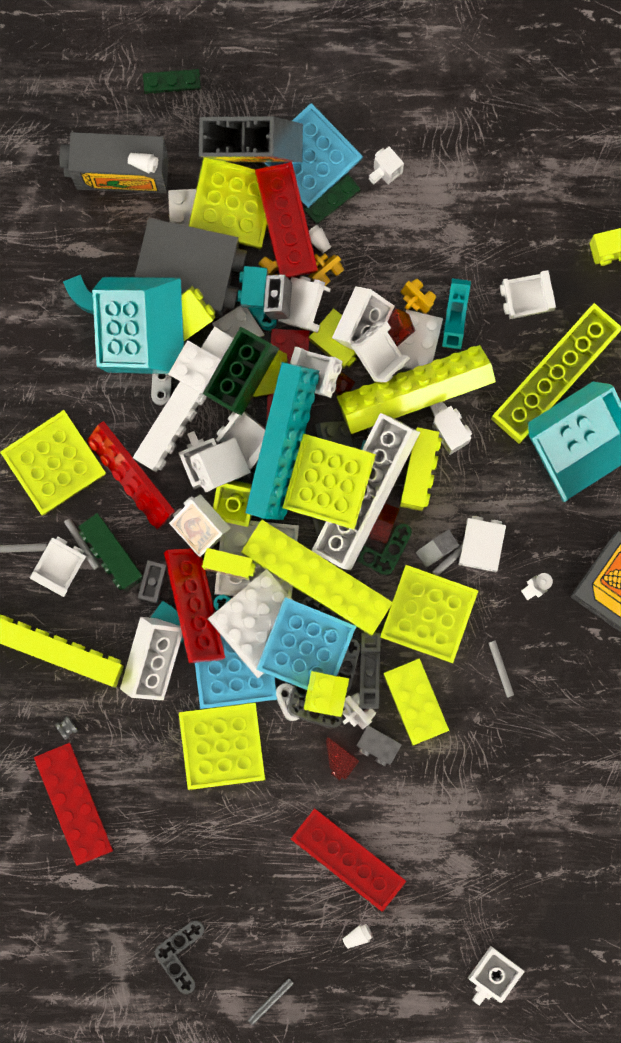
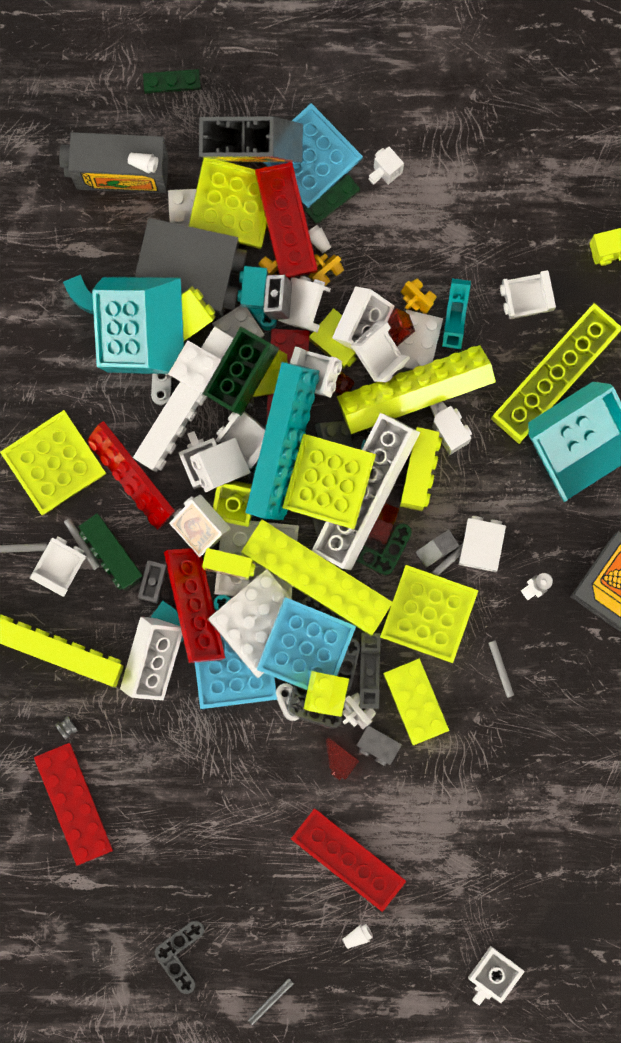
(221, 746): neon yellow plate -> none

